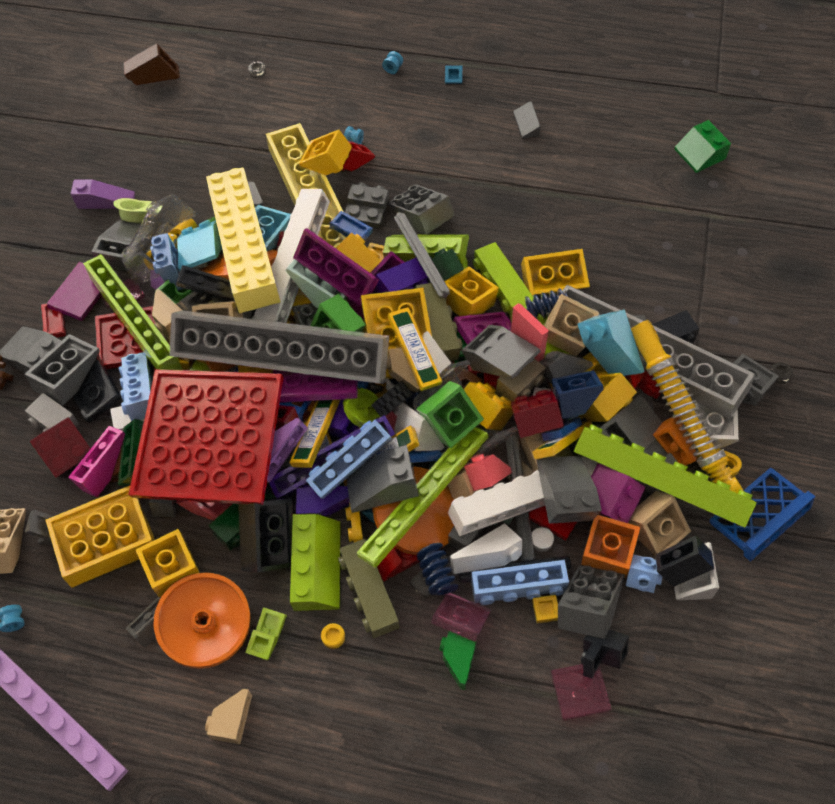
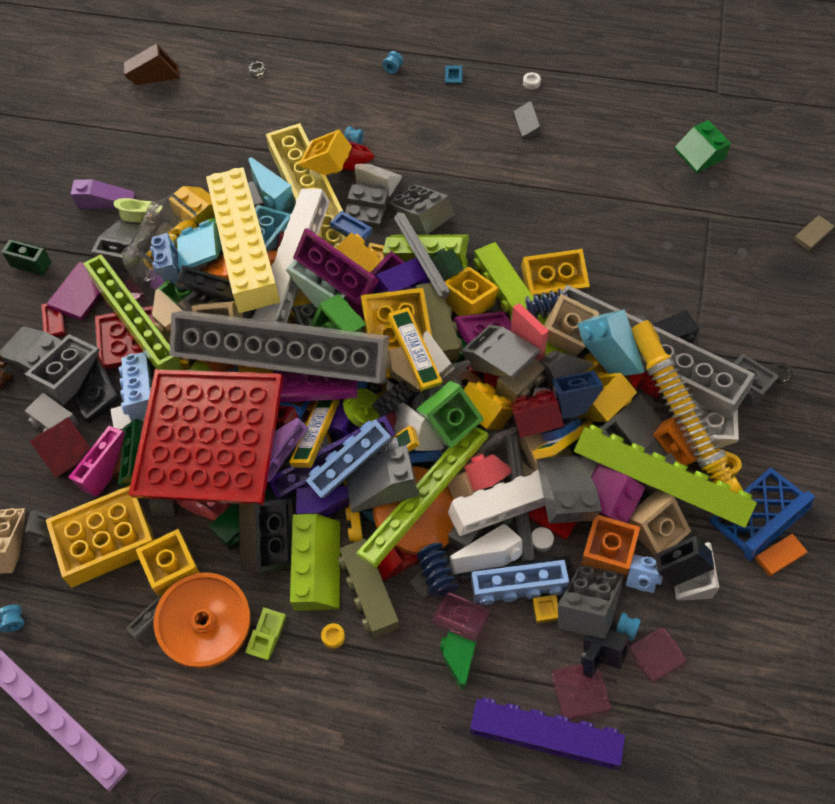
(26, 257): none -> dark green brick
(199, 201): none -> yellow slope
(229, 718): tan slope -> none
(272, 189): none -> medium azure slope
(376, 176): none -> white slope
(531, 80): none -> white tile
(548, 734): none -> dark purple brick
(628, 626): none -> dark azure wheel
(657, 654): none -> clear pink piece
(781, 555): none -> orange tile
(813, 233): none -> dark tan tile

